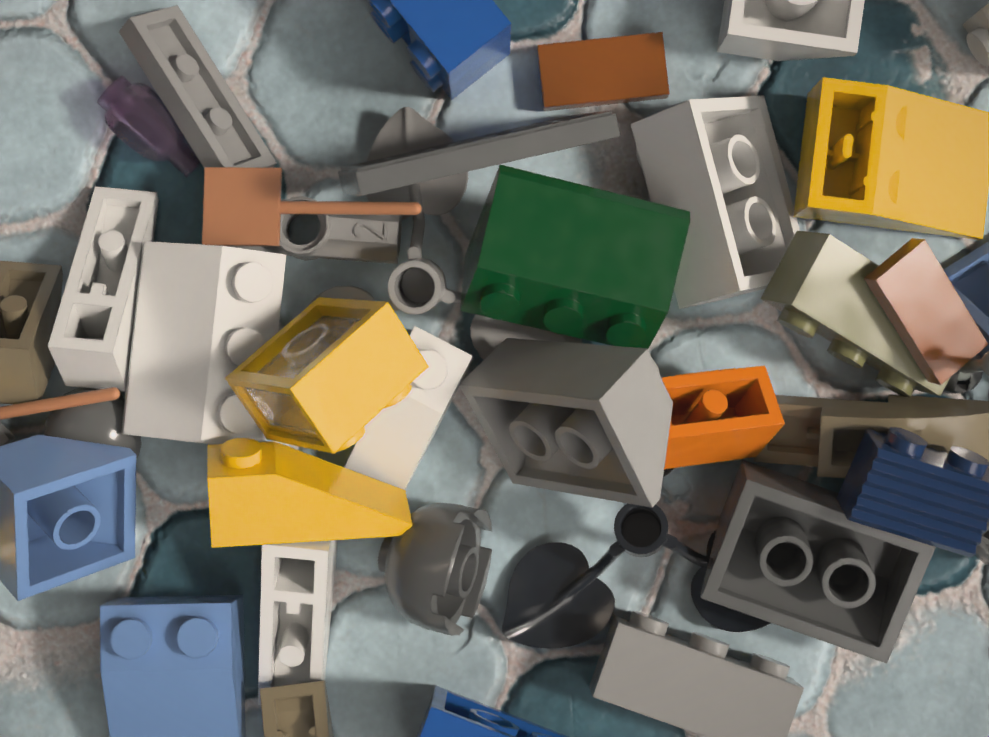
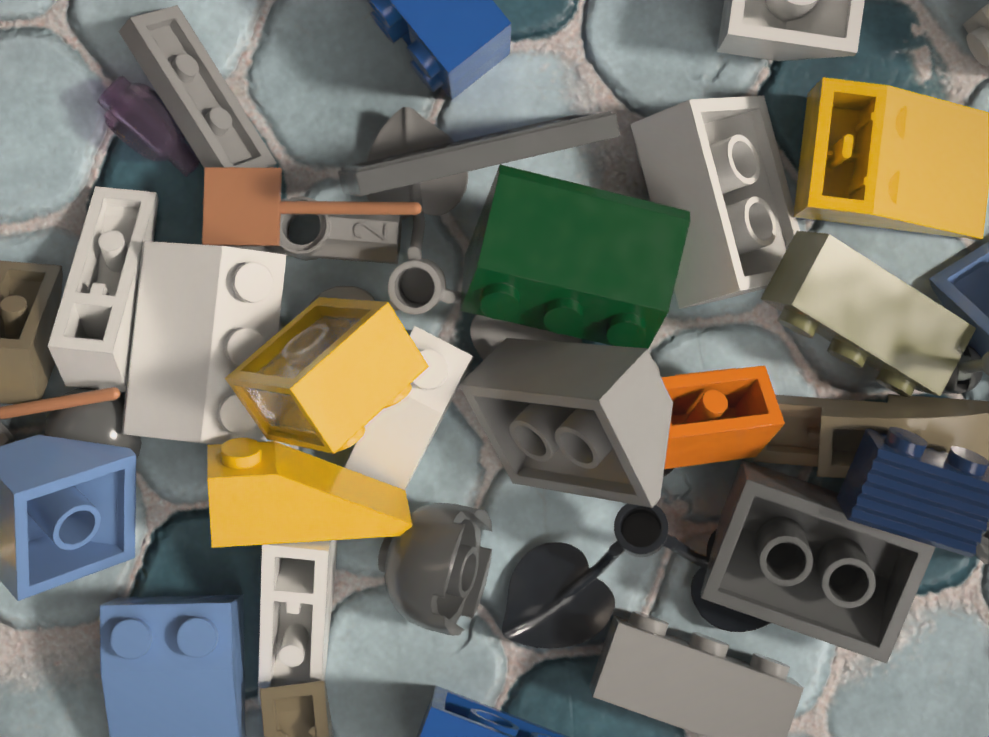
(603, 71): dark orange tile -> none
(926, 311): tile -> none

